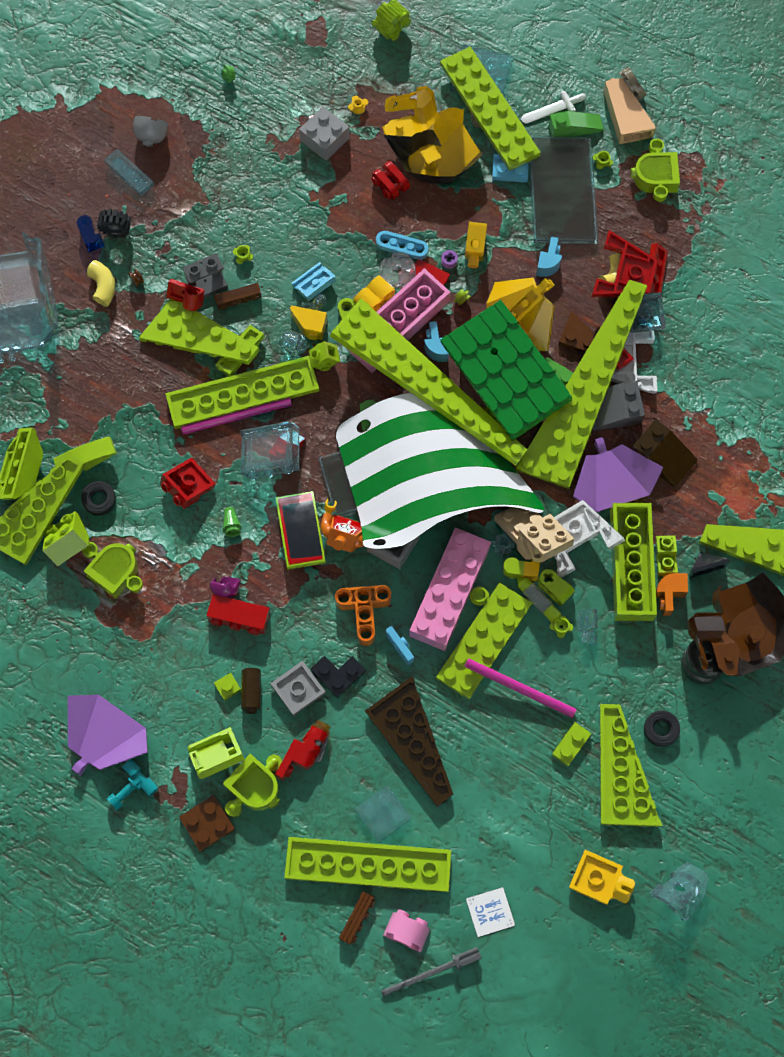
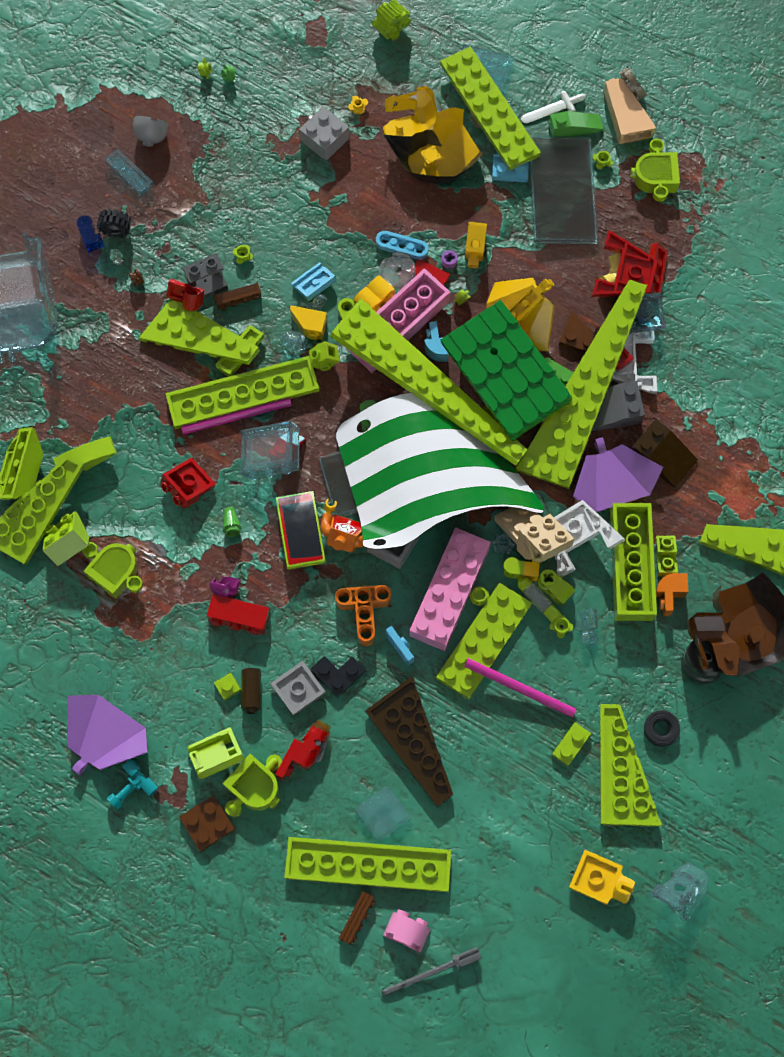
(93, 488): black tyre -> none
(105, 283): light yellow cylinder -> none
(205, 68): none -> lime plate
(388, 188): red brick -> none
(490, 912): white sticker -> none
(550, 261): medium azure brick -> none
(707, 563): black slope -> none

